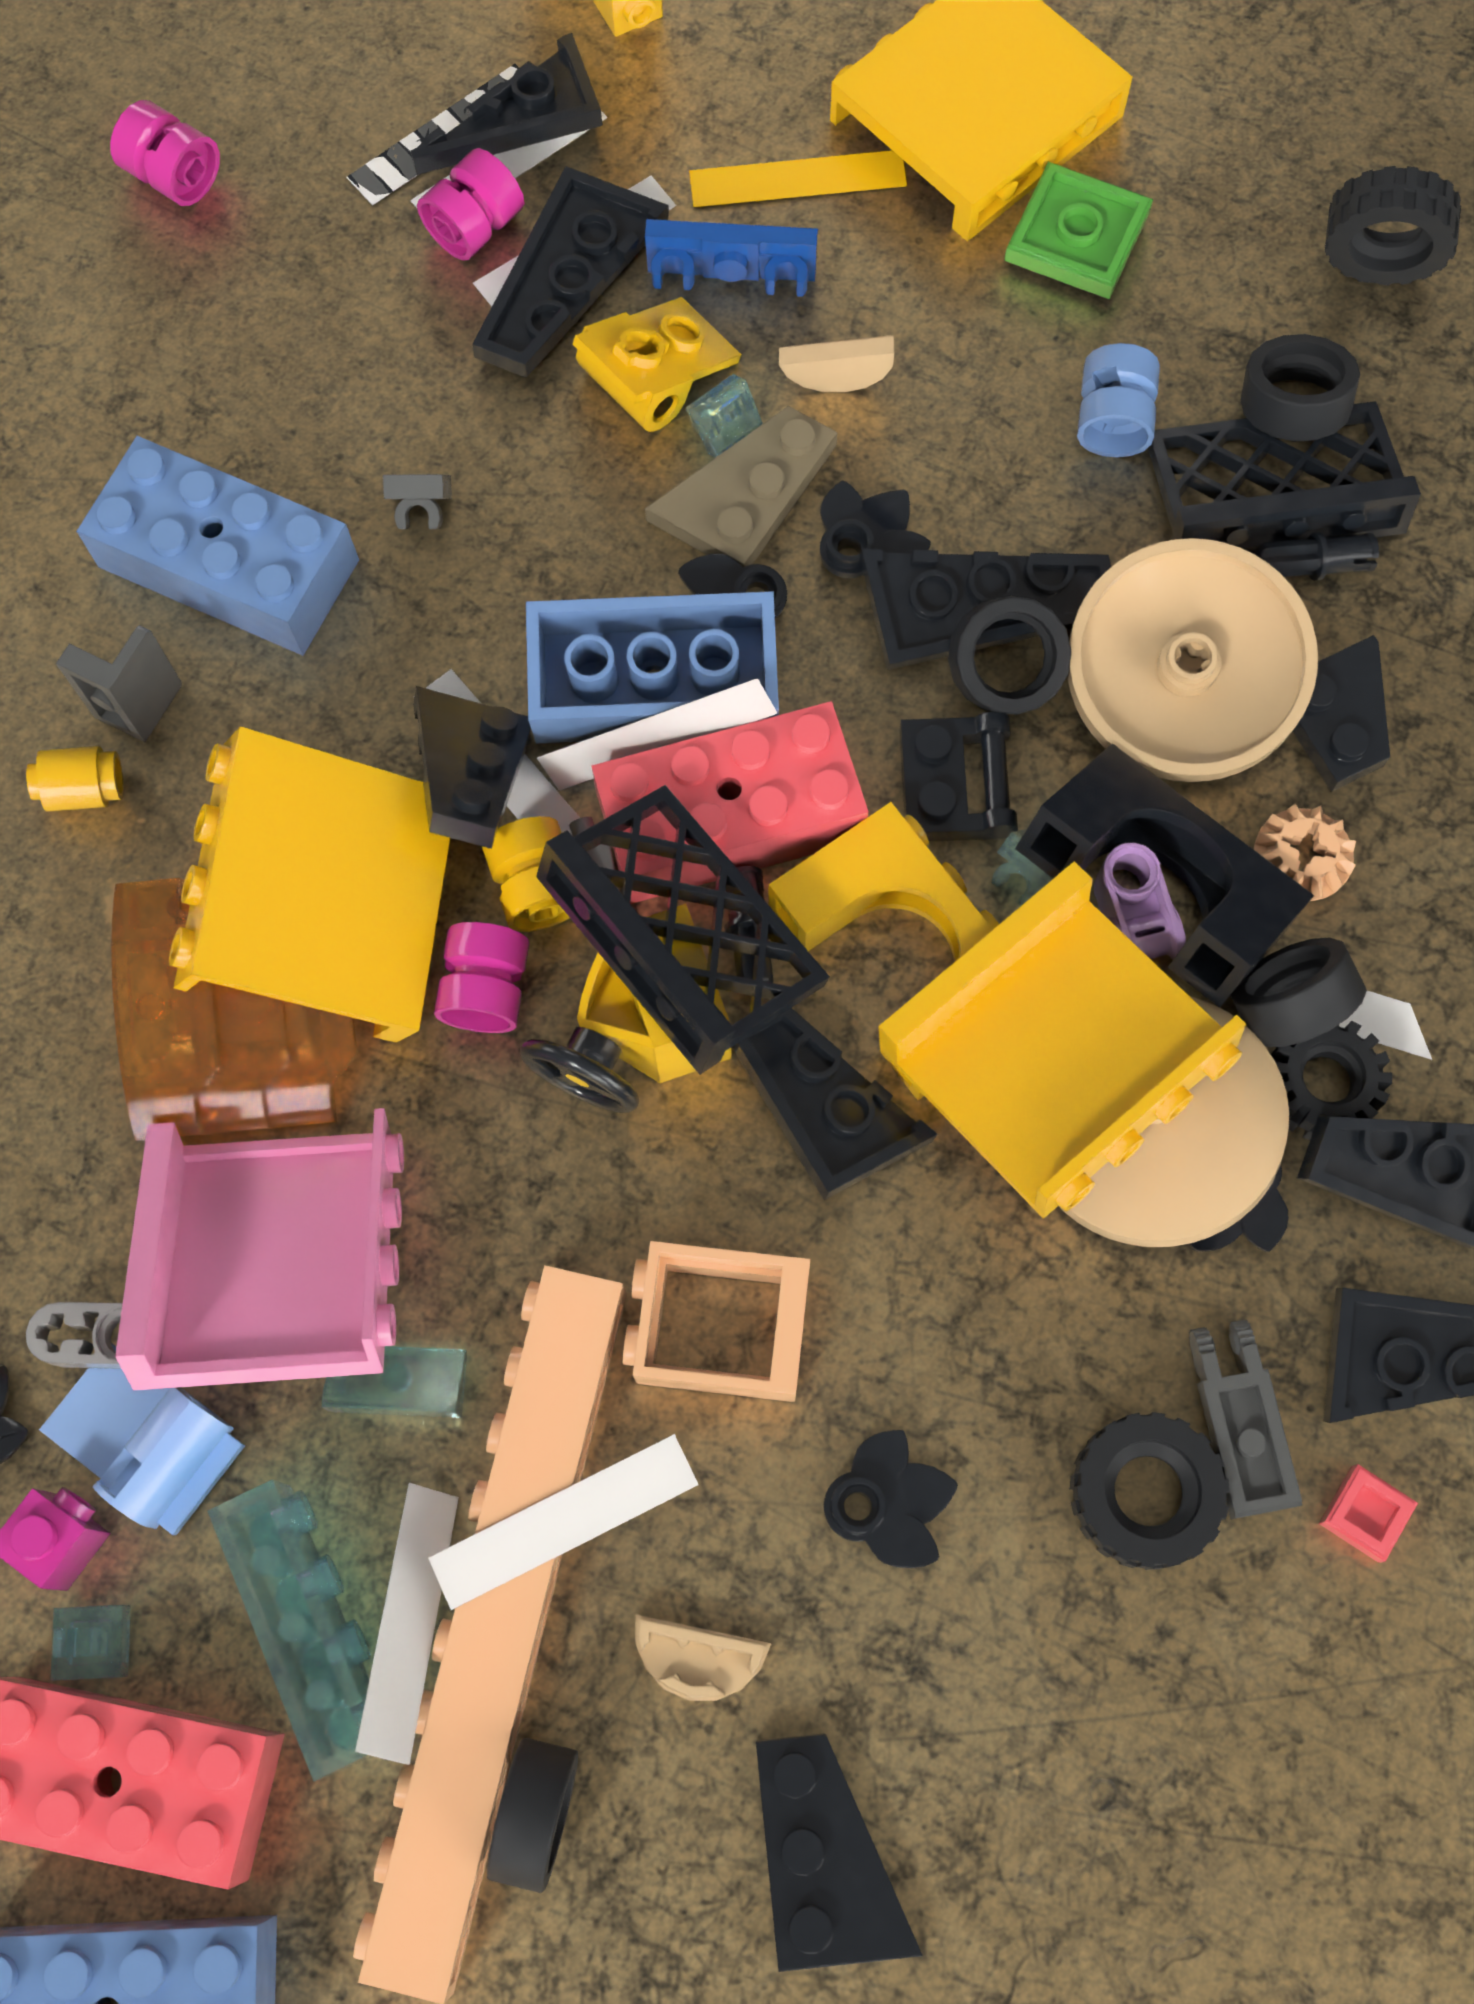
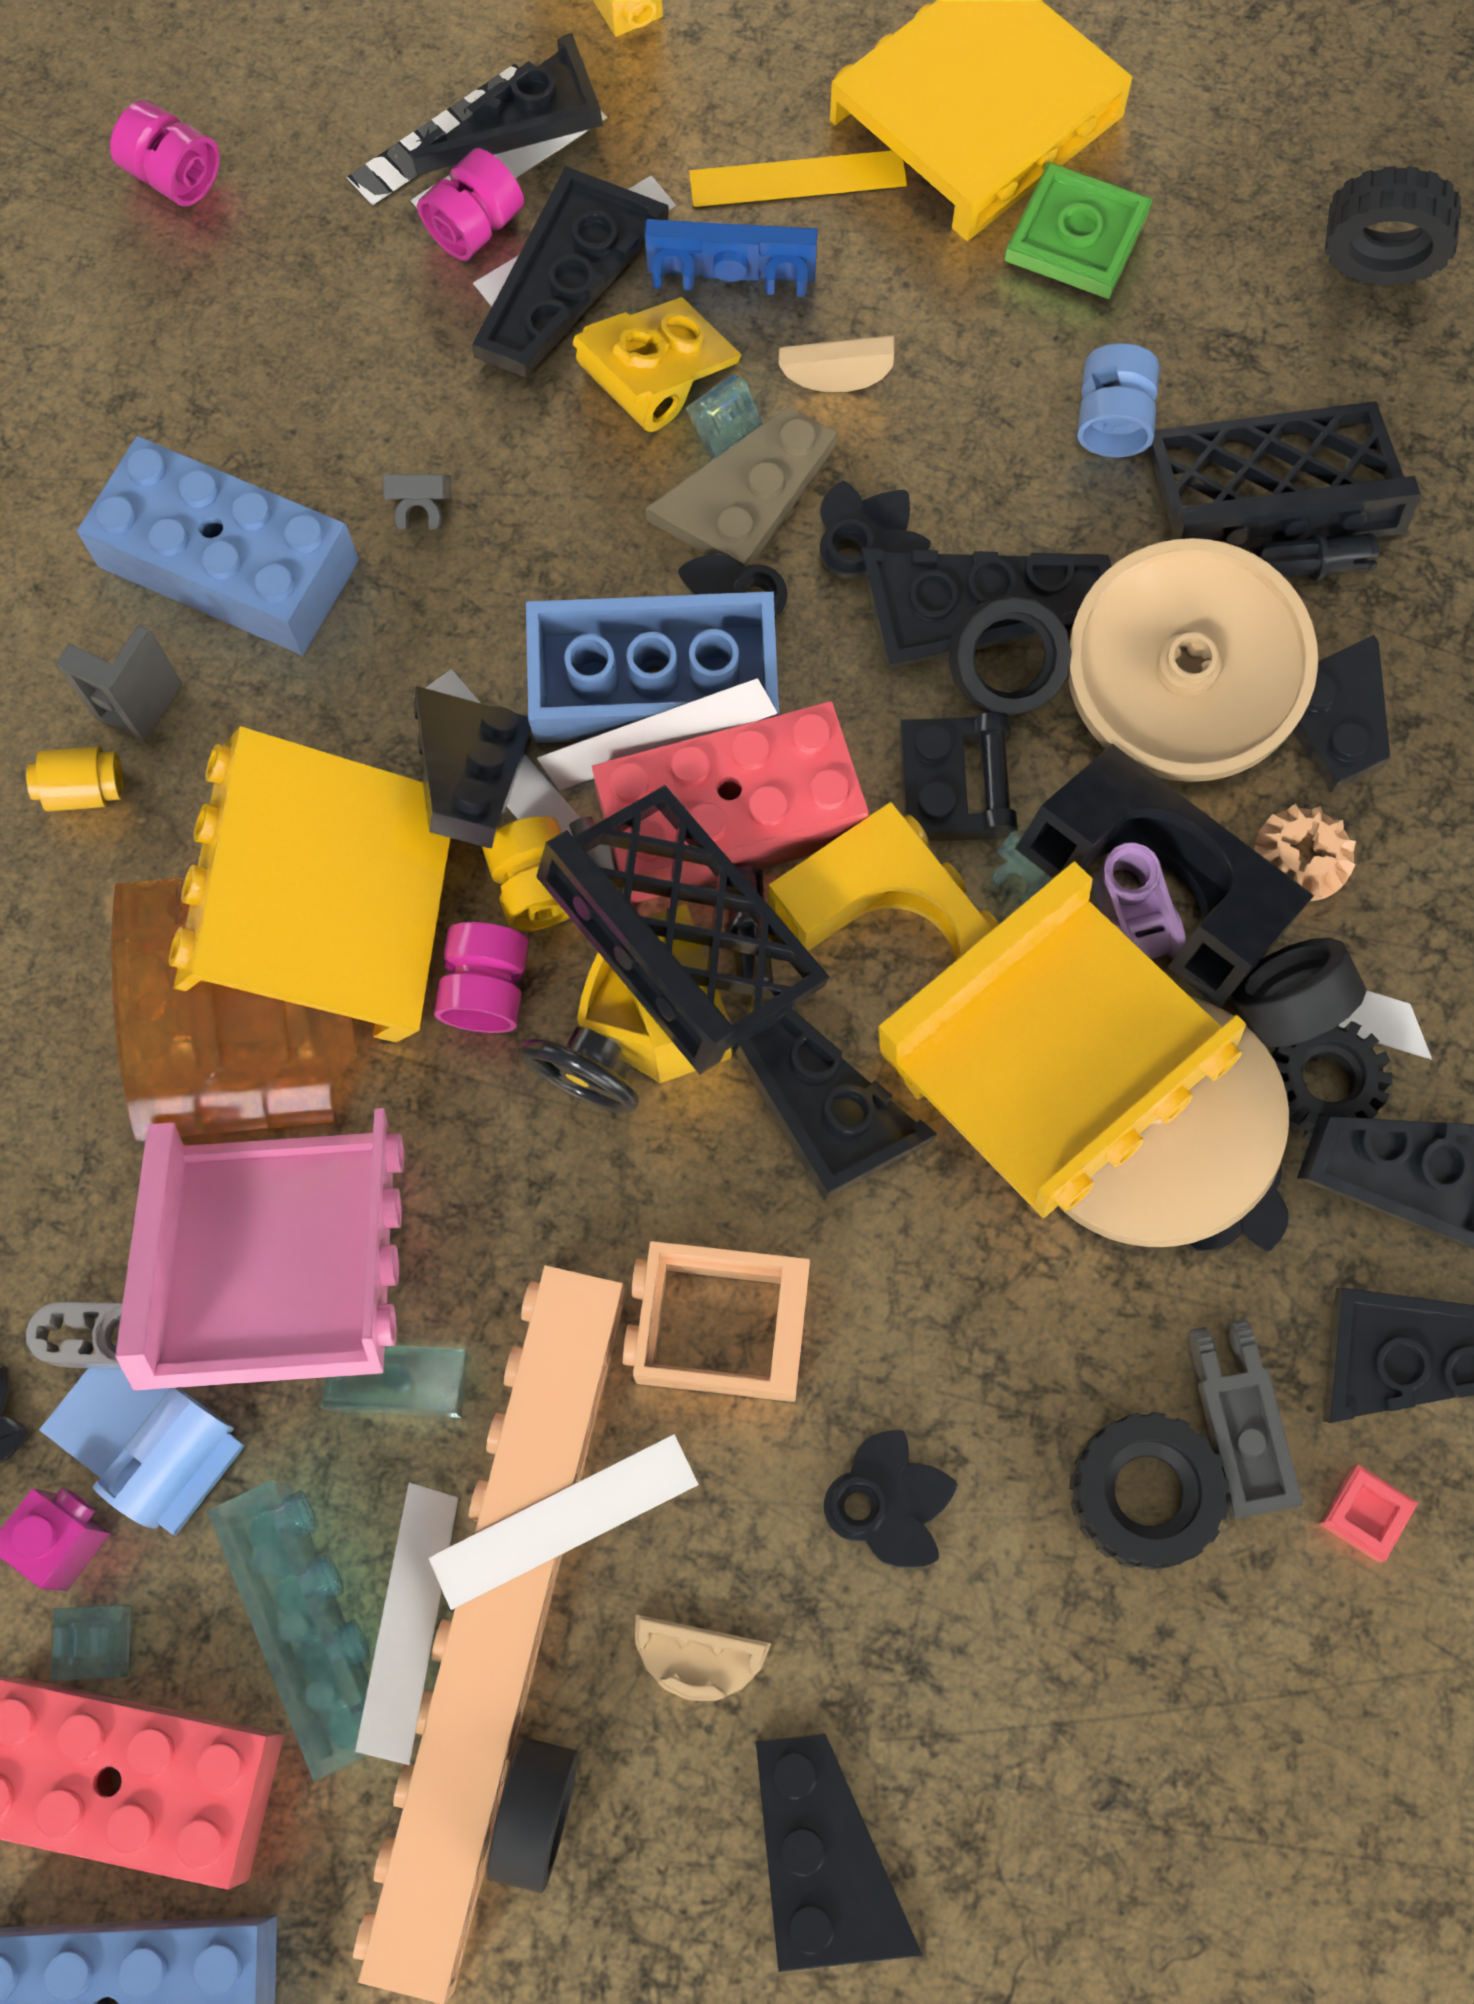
(1307, 360): black tyre -> none

